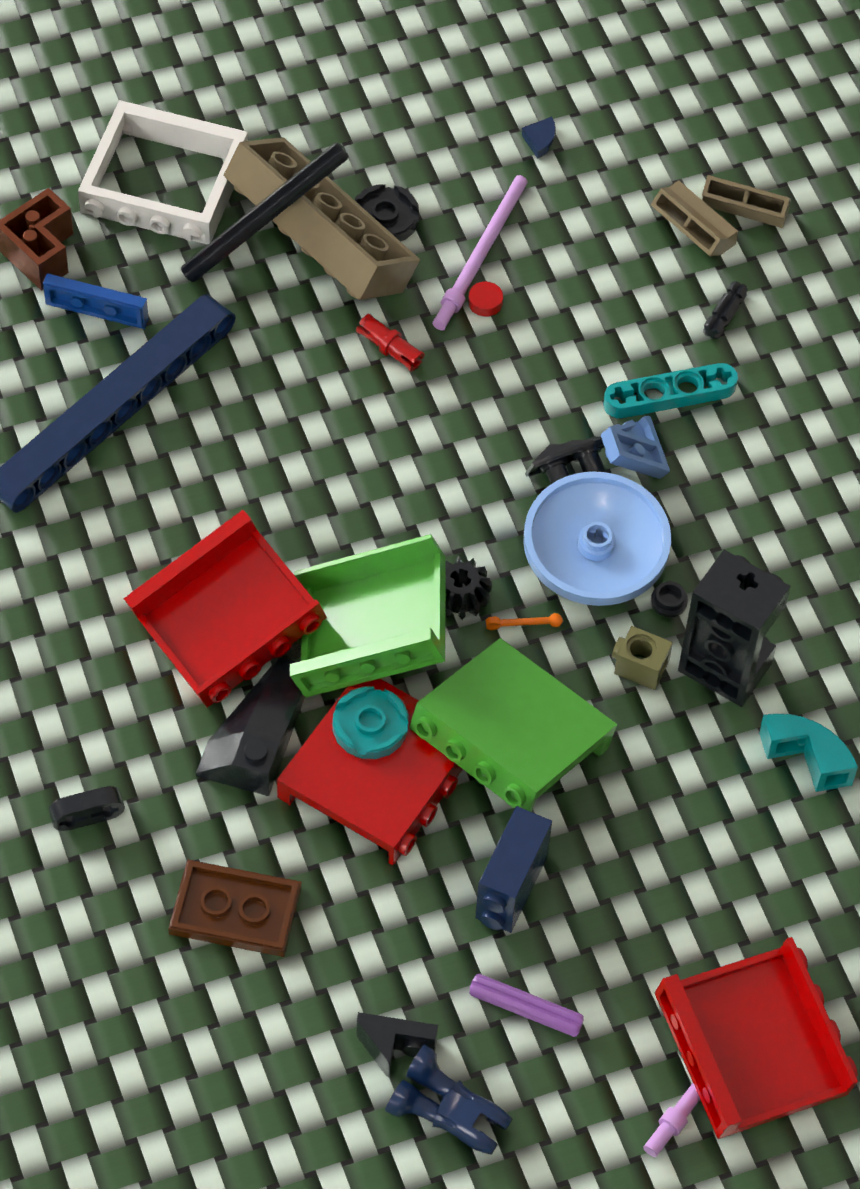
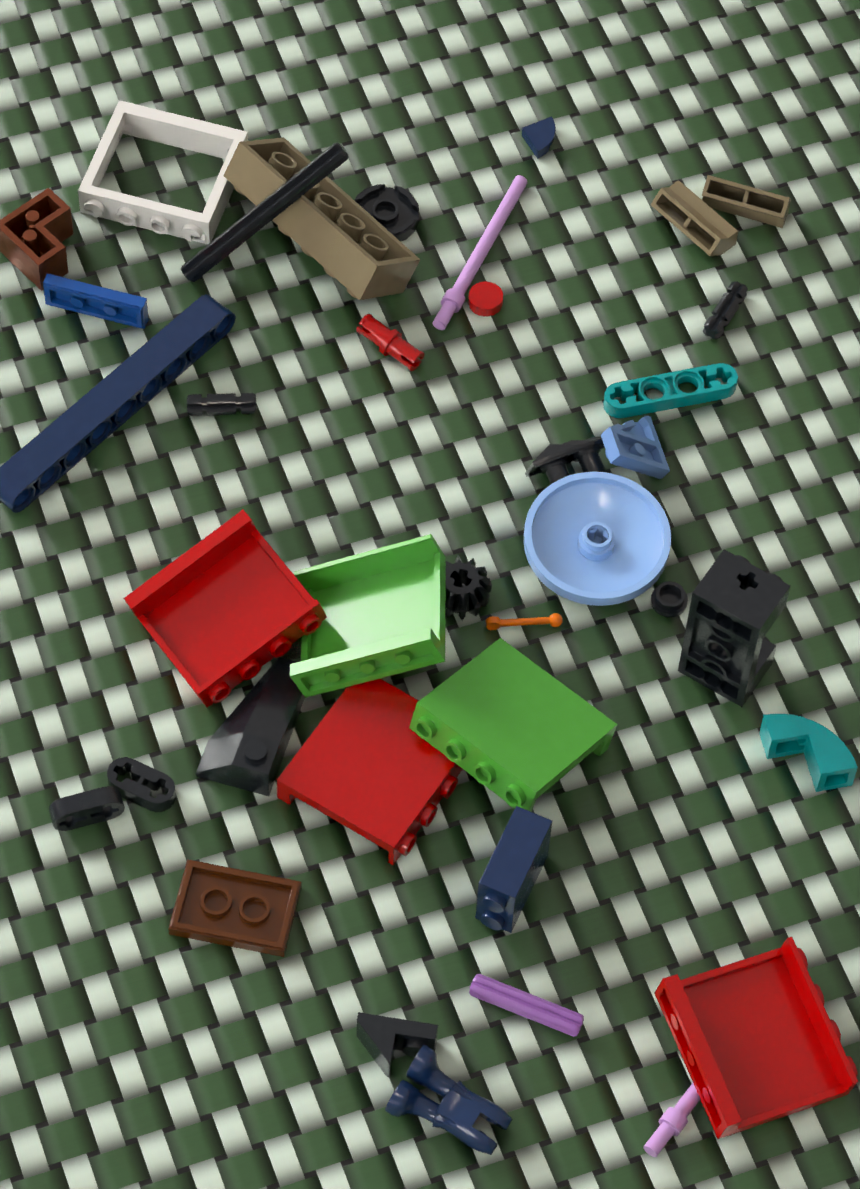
(143, 781): none -> black beam
(221, 404): none -> black axle
(370, 722): teal tile -> none
(642, 671): olive brick -> none

